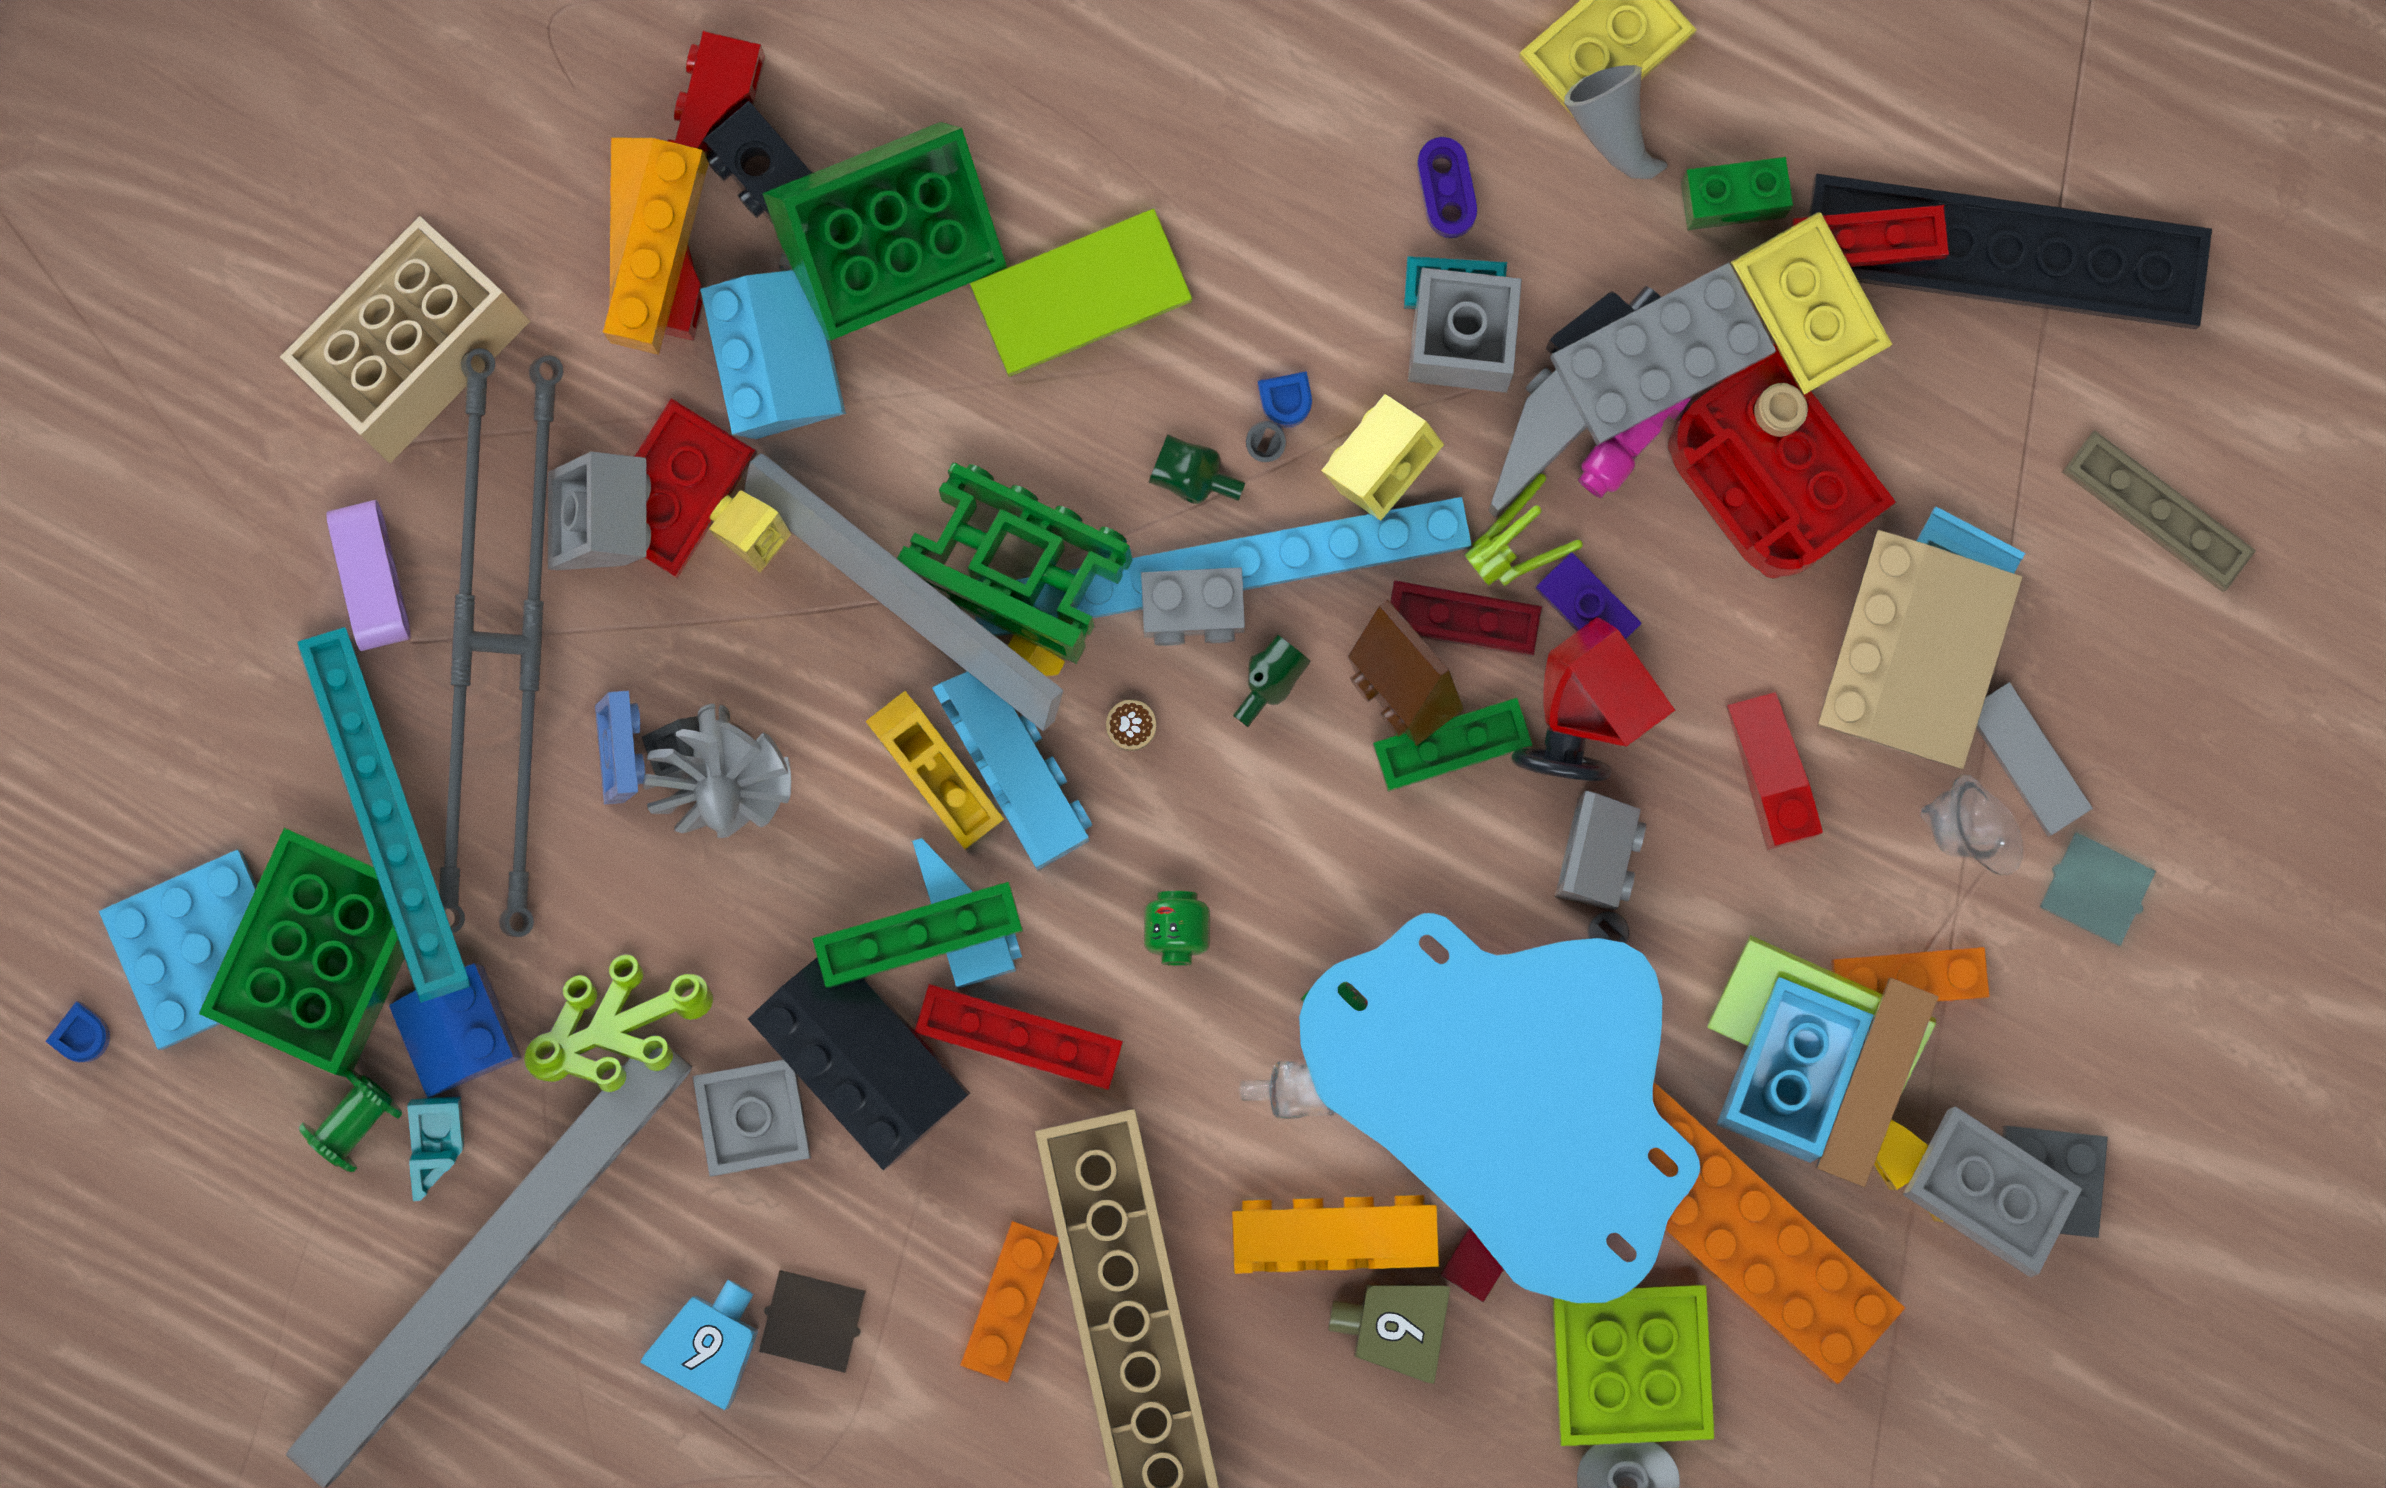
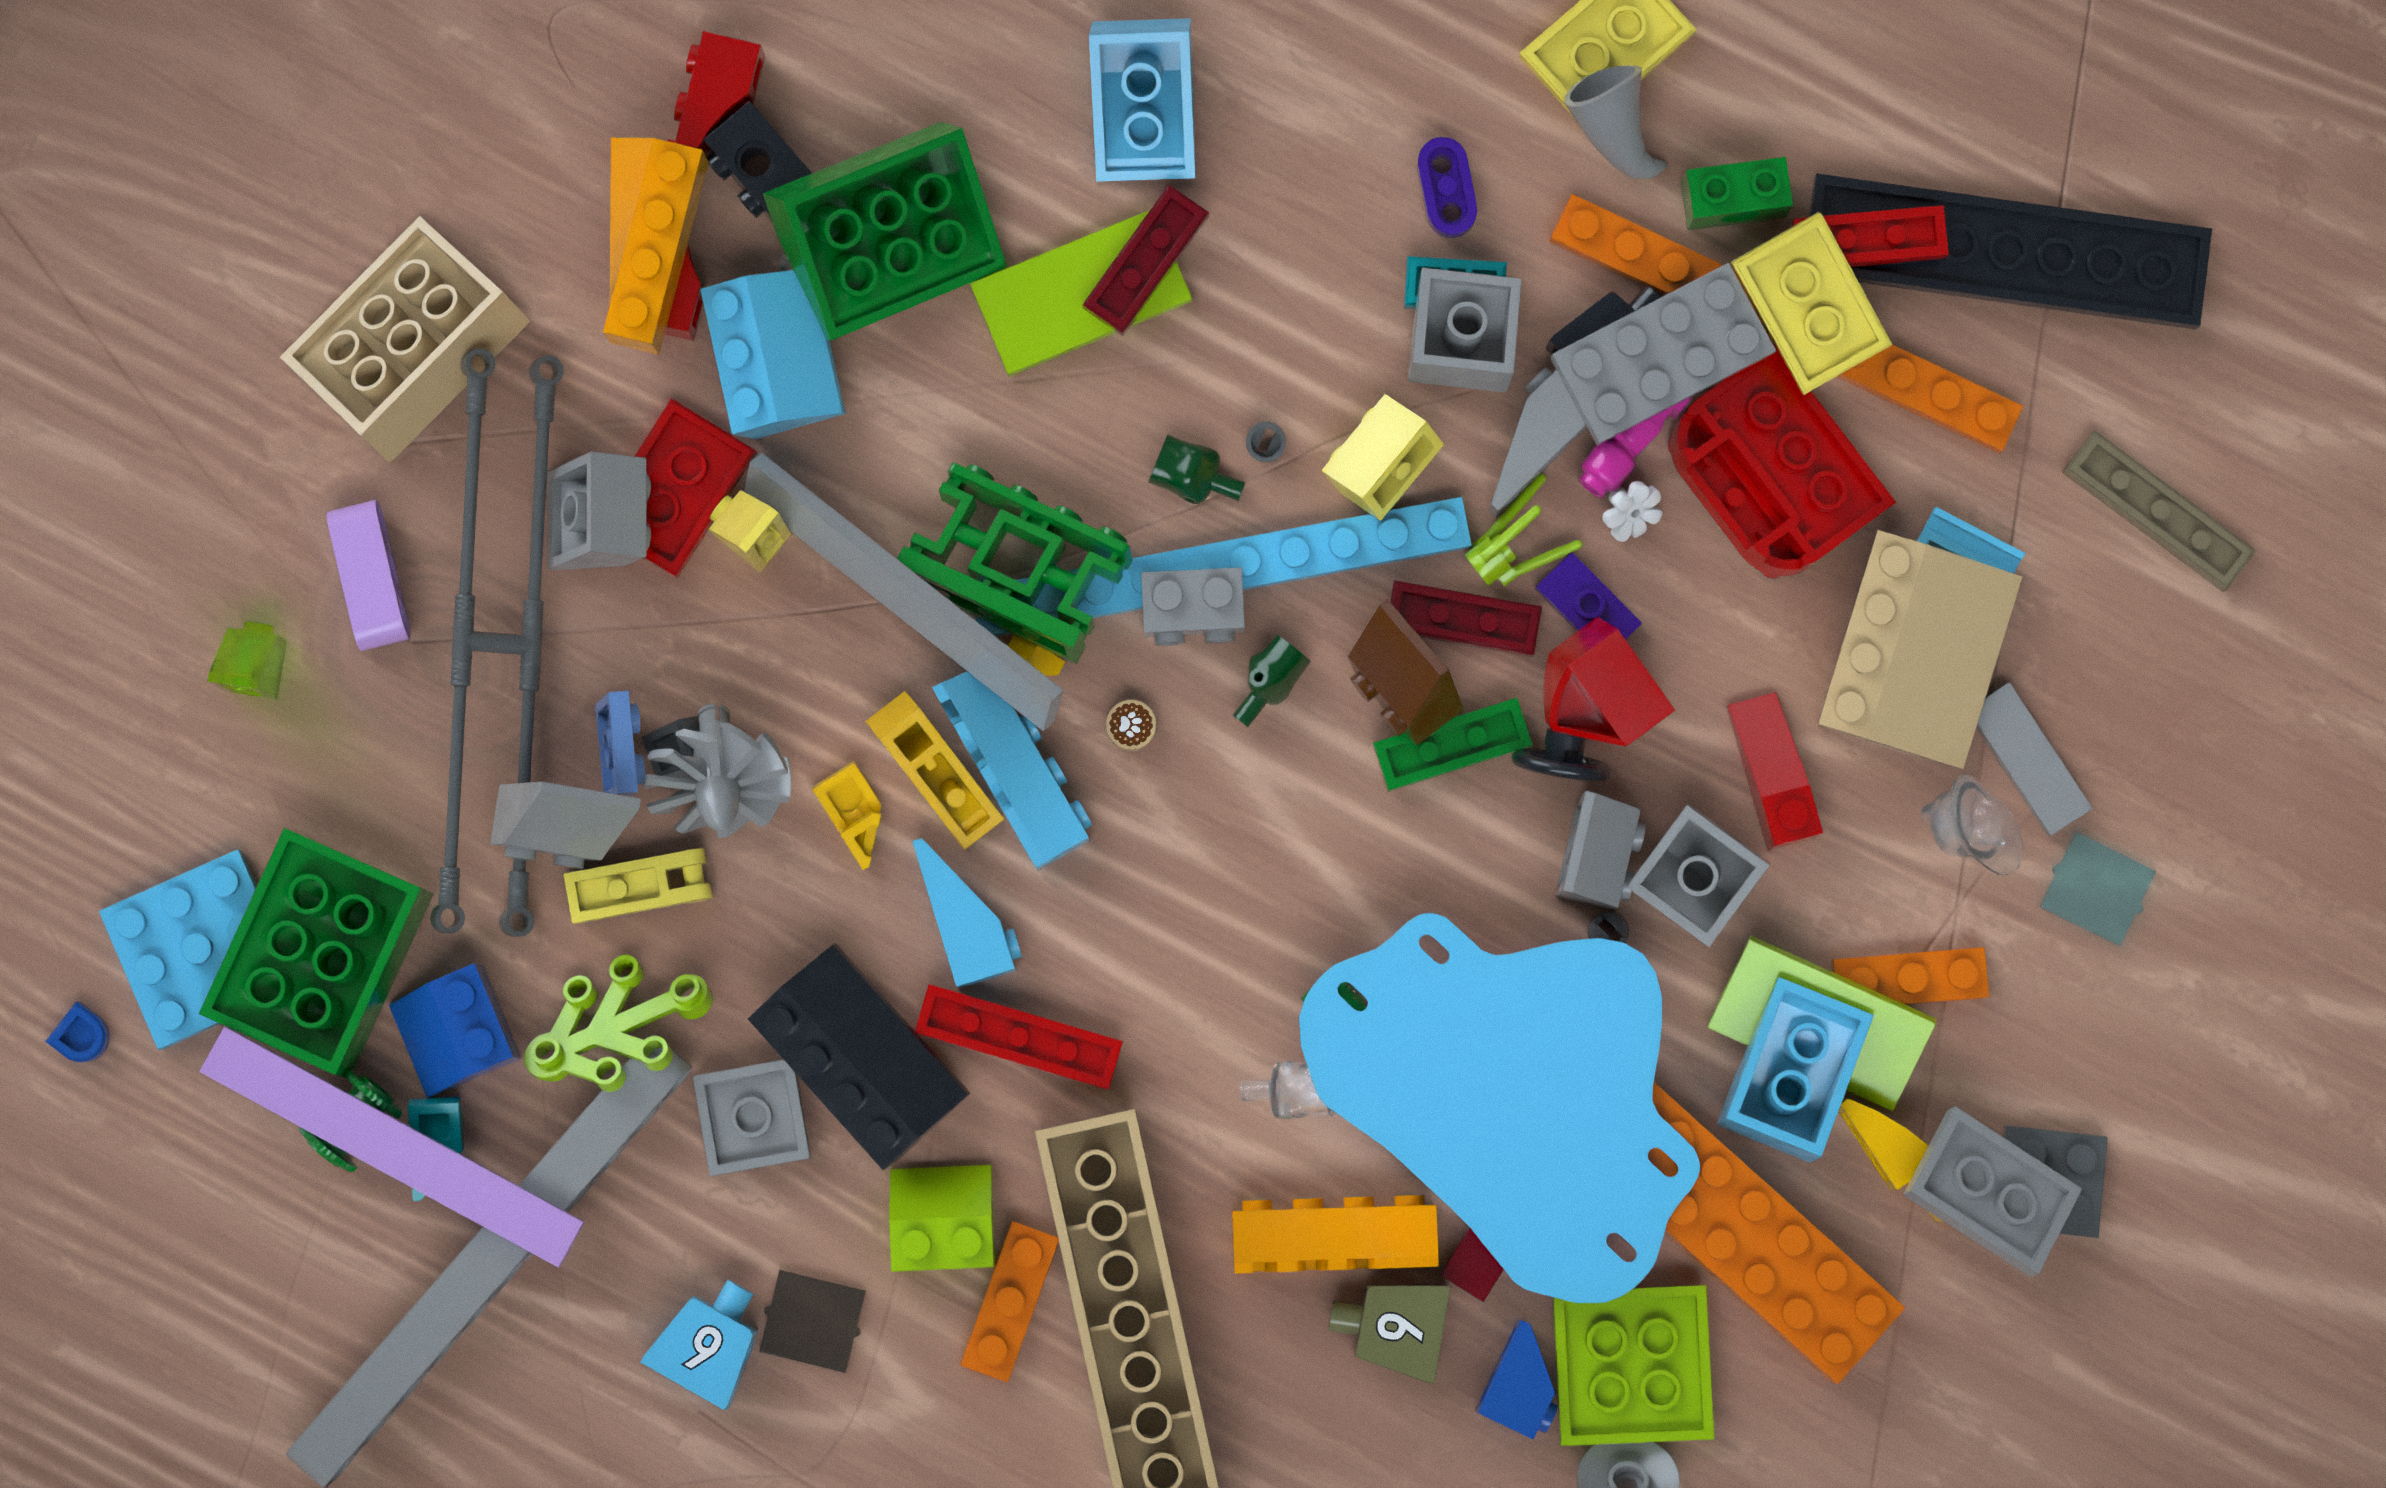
(249, 661): none -> clear neon green slope
(383, 815): teal plate -> none
(392, 1146): none -> lavender tile
(559, 822): none -> light grey slope
(635, 886): none -> light yellow plate
(852, 810): none -> yellow slope
(917, 935): green plate -> none
(941, 1218): none -> lime slope
(1143, 99): none -> medium azure slope
(1145, 260): none -> dark red tile
(1177, 927): green head -> none
(1286, 399): blue tile -> none
(1520, 1386): none -> blue slope
(1632, 510): none -> white plant
(1698, 874): none -> light grey slope
(1780, 409): tan tile -> none
(1877, 1082): medium nougat tile -> none
(1888, 374): none -> orange plate

